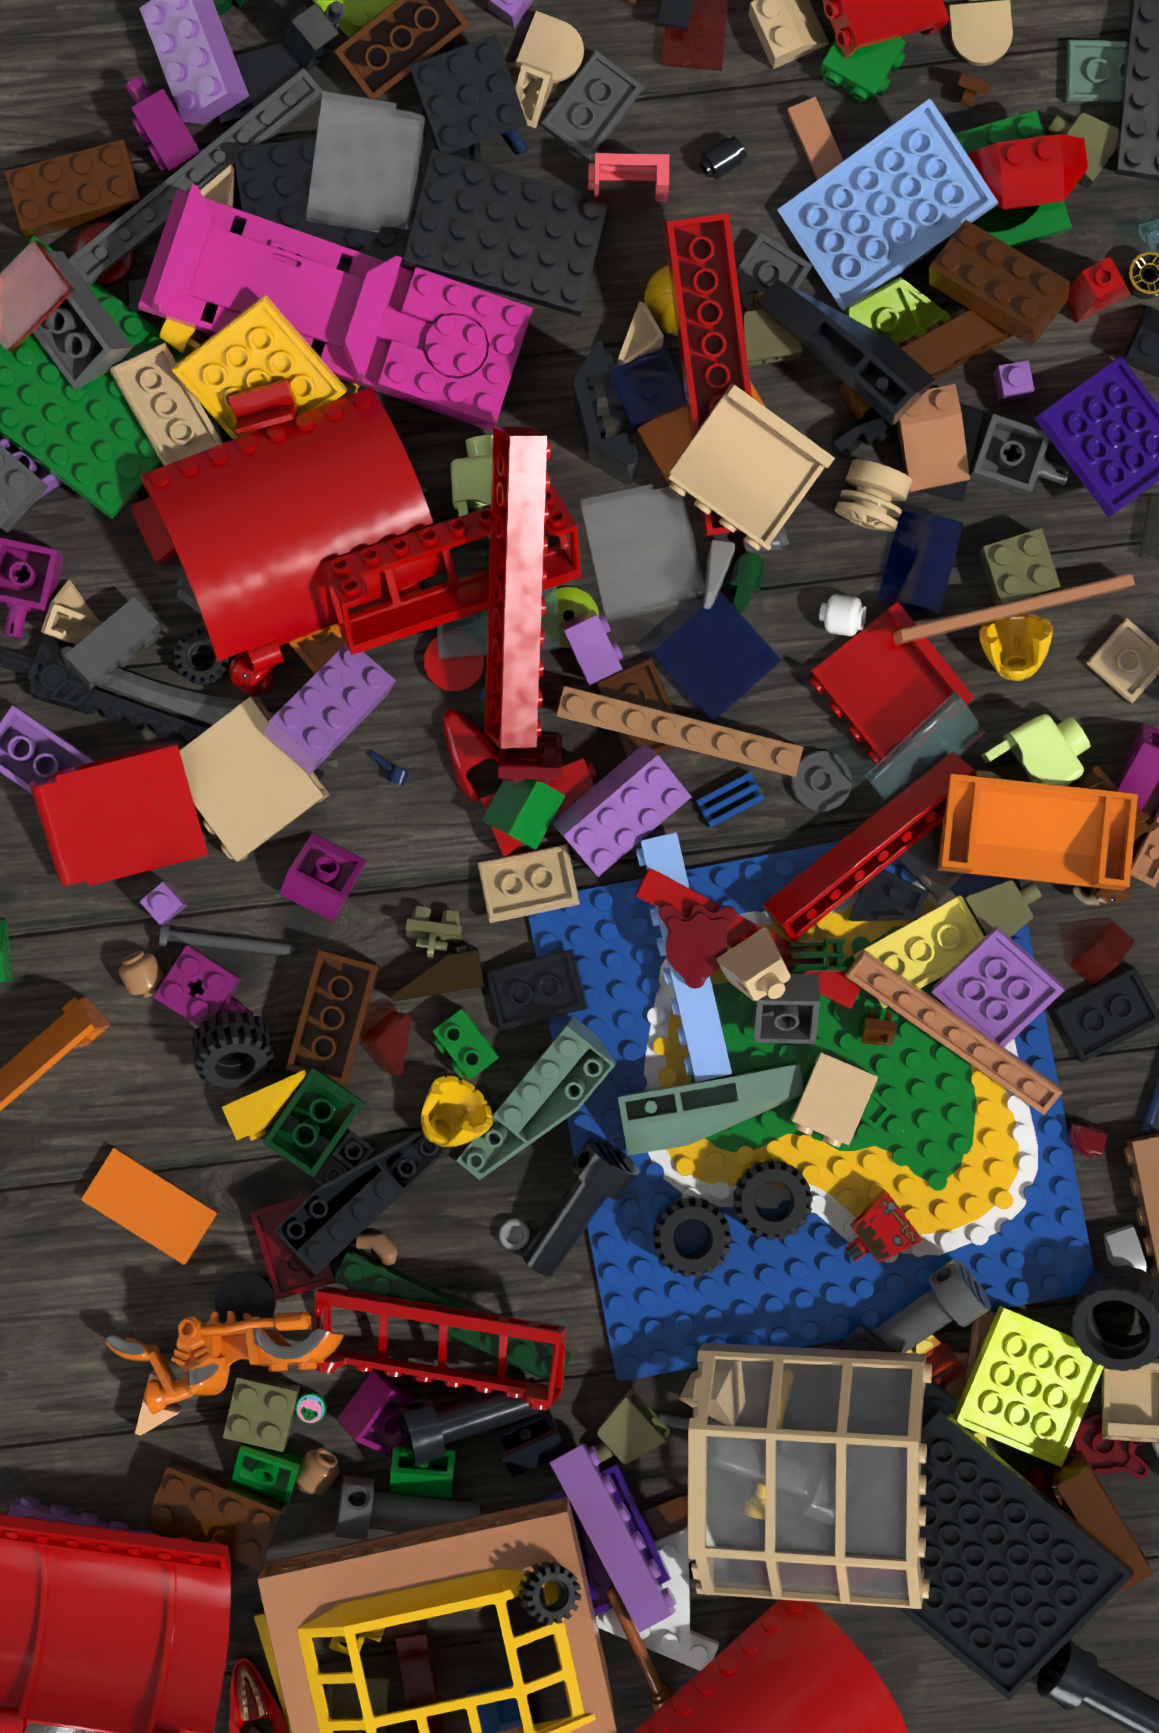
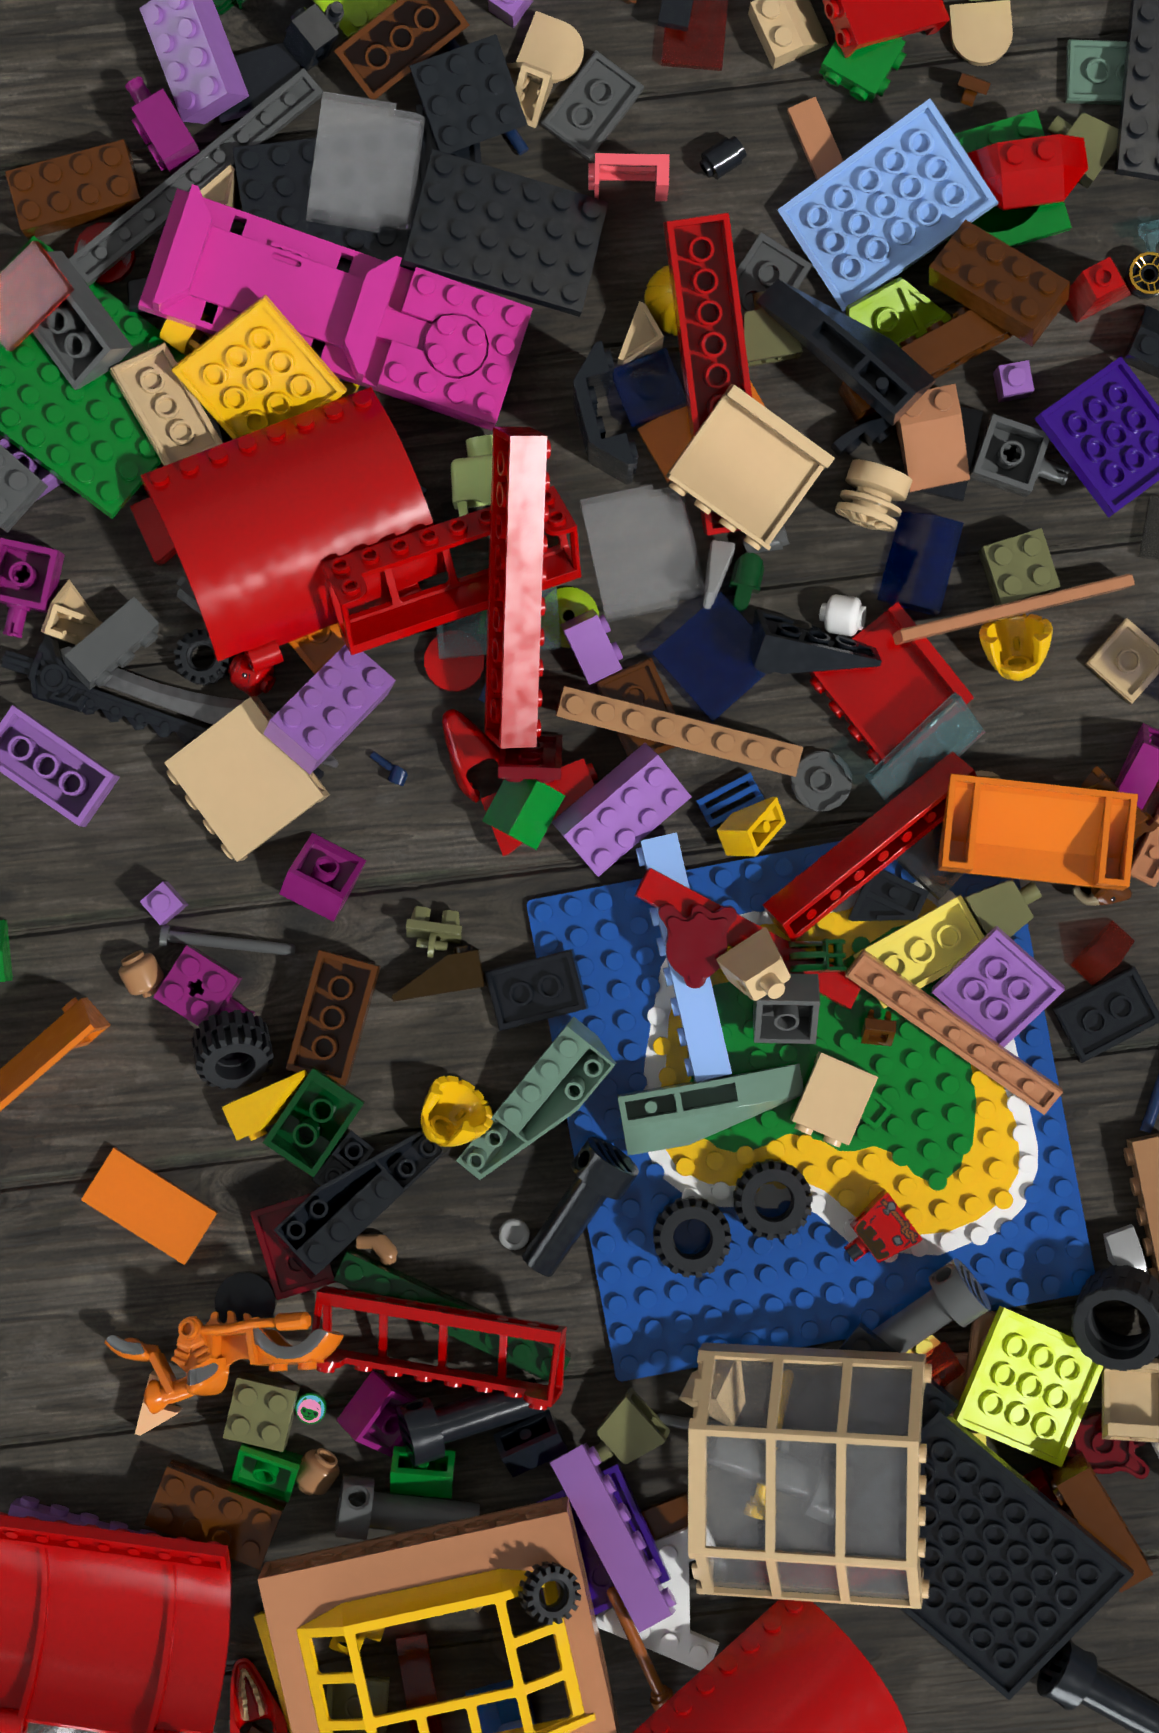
(119, 816): red piece -> none
(263, 406): red panel -> none
(389, 1041): clear red slope -> none
(464, 1044): green brick -> none
(528, 883): tan tile -> none
(751, 828): none -> yellow slope
(791, 649): none -> black wedge
(1045, 749): yellowish green piece -> none
(1087, 1138): dark red piece -> none

